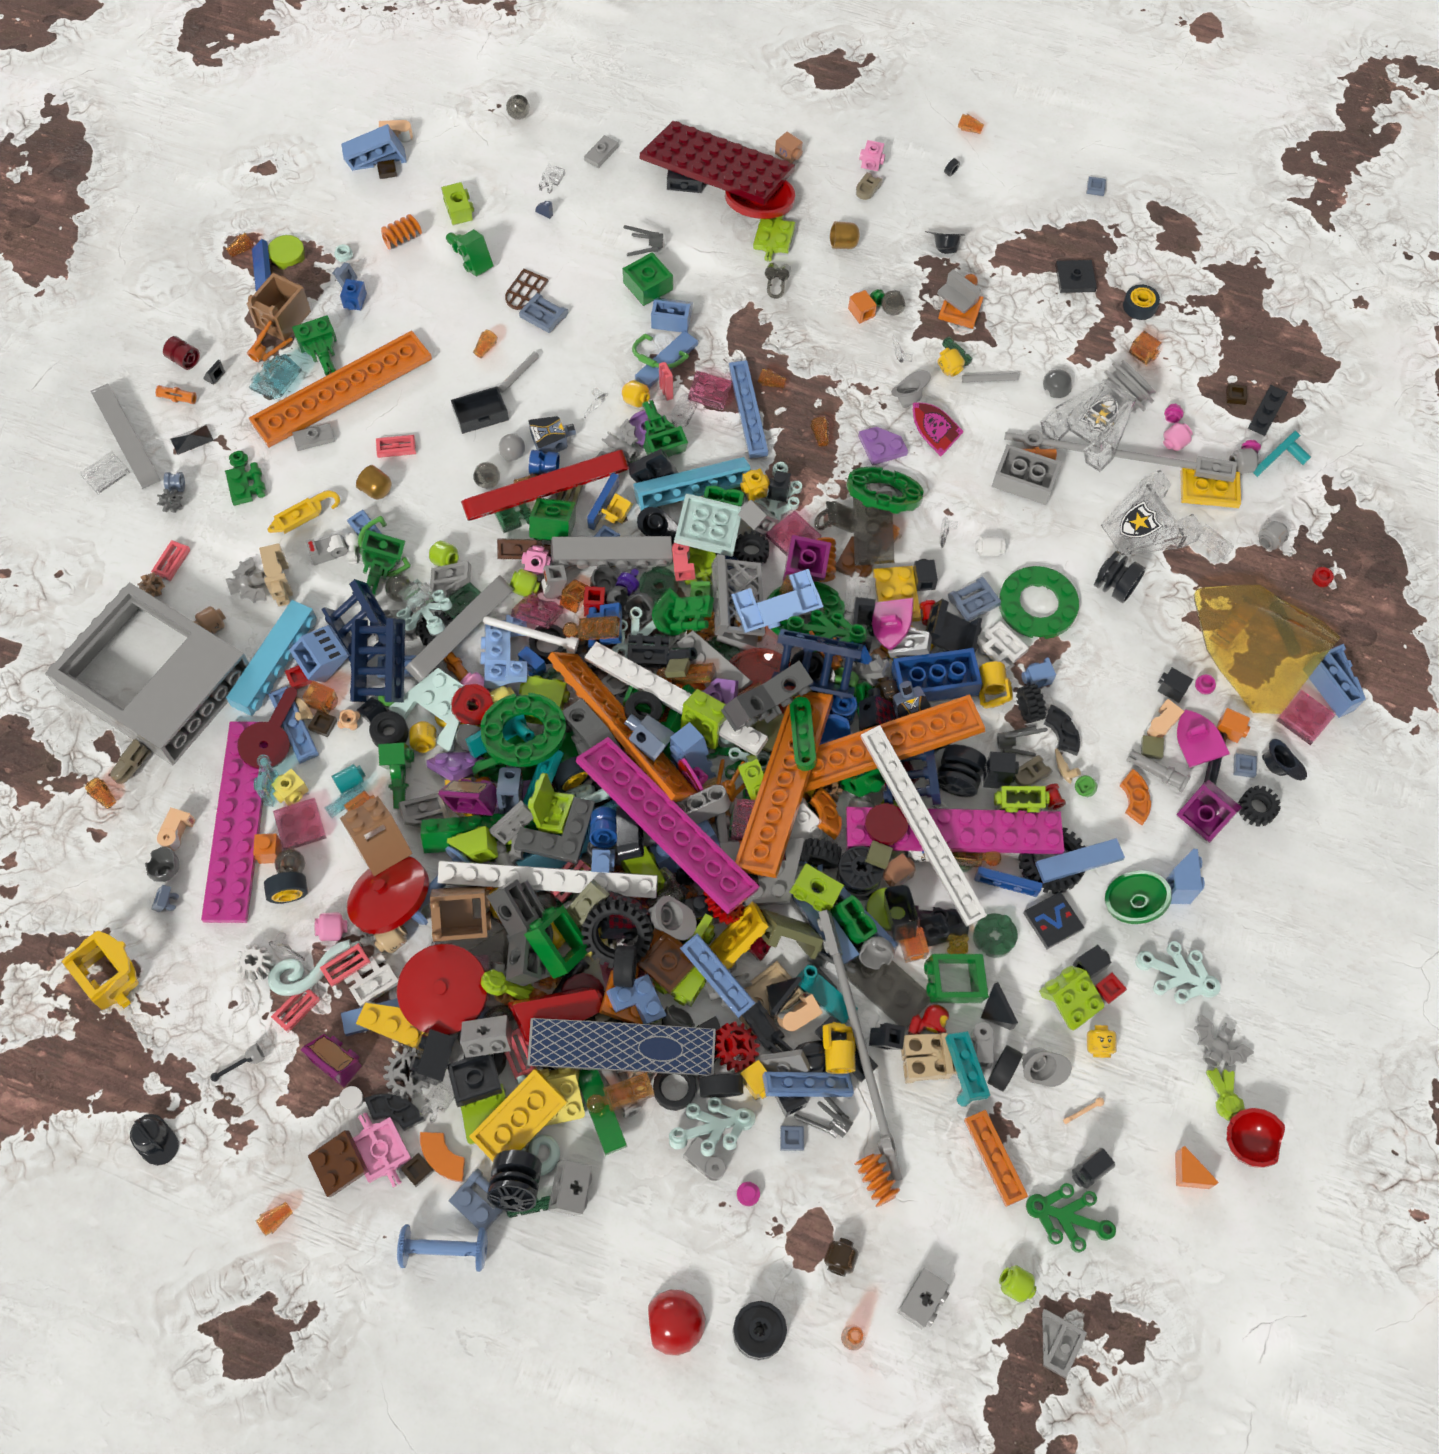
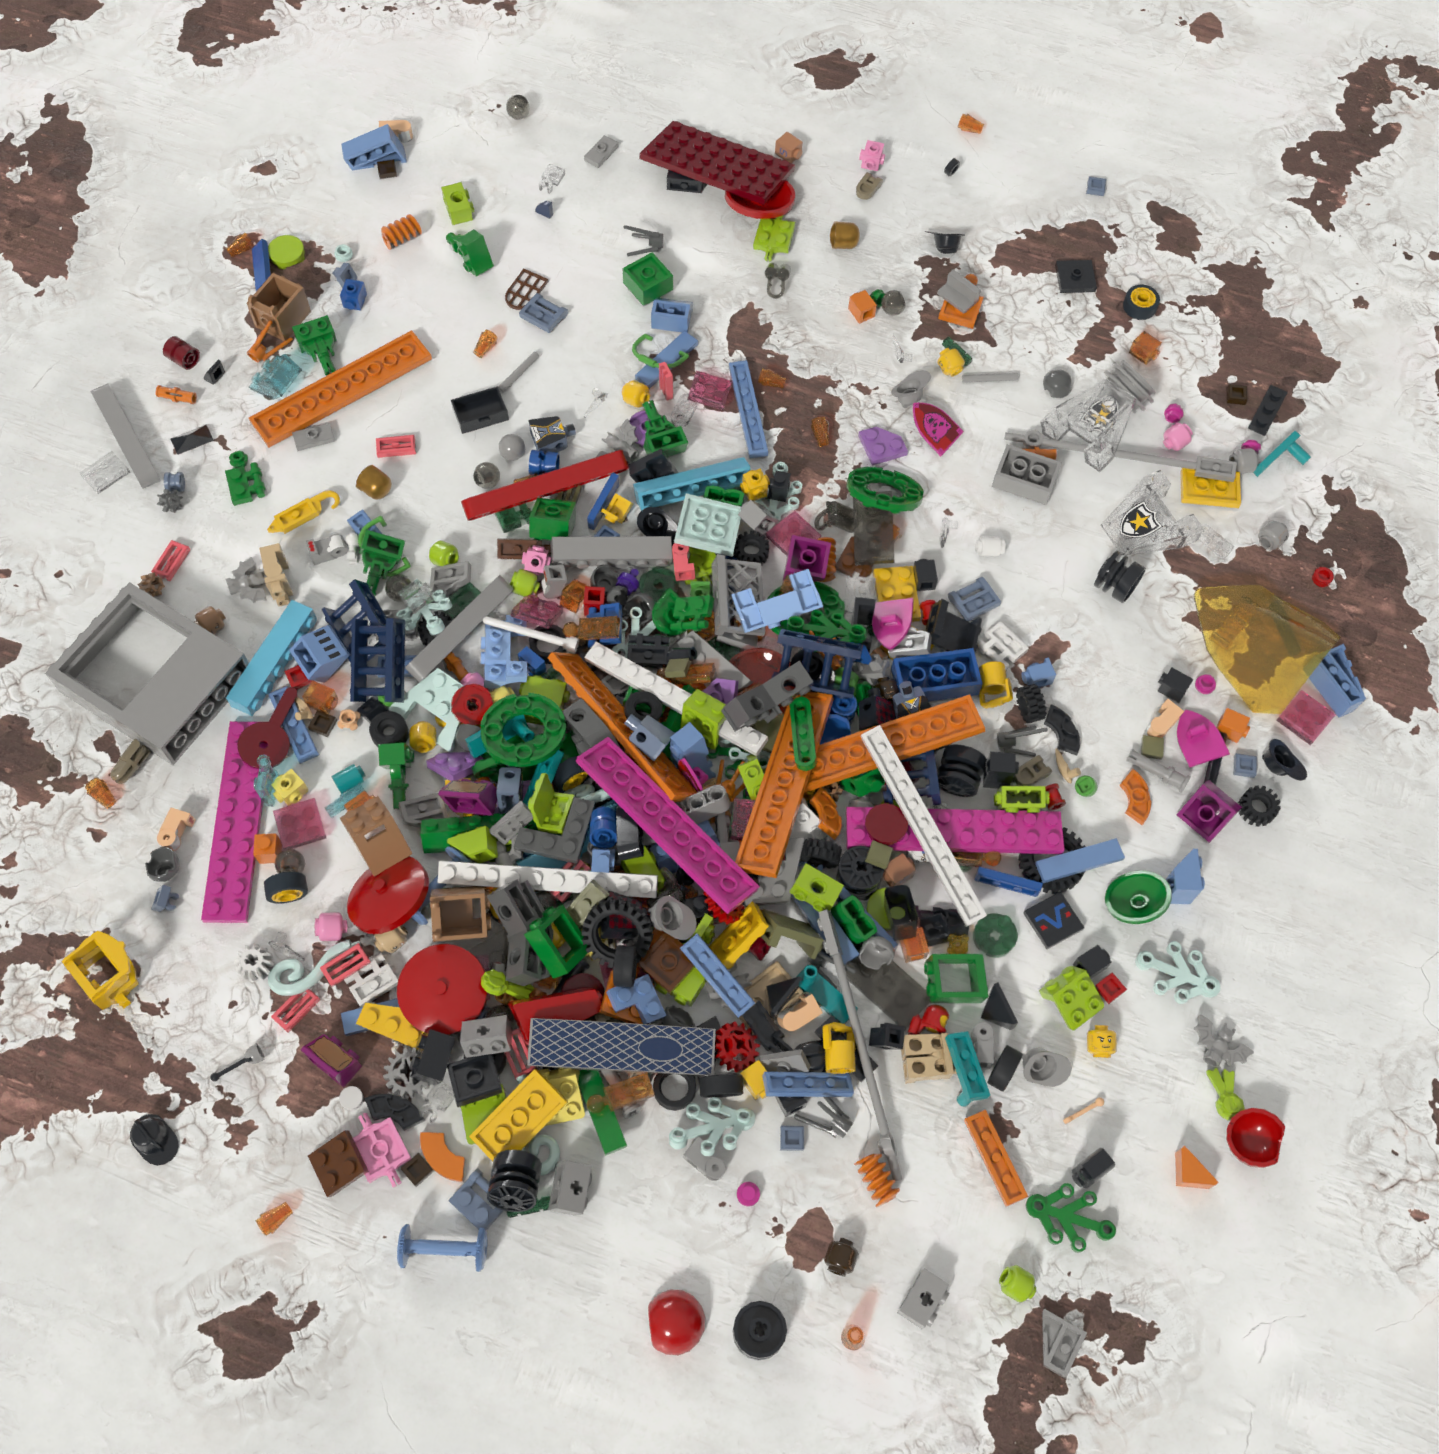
(1034, 626): green plate -> none

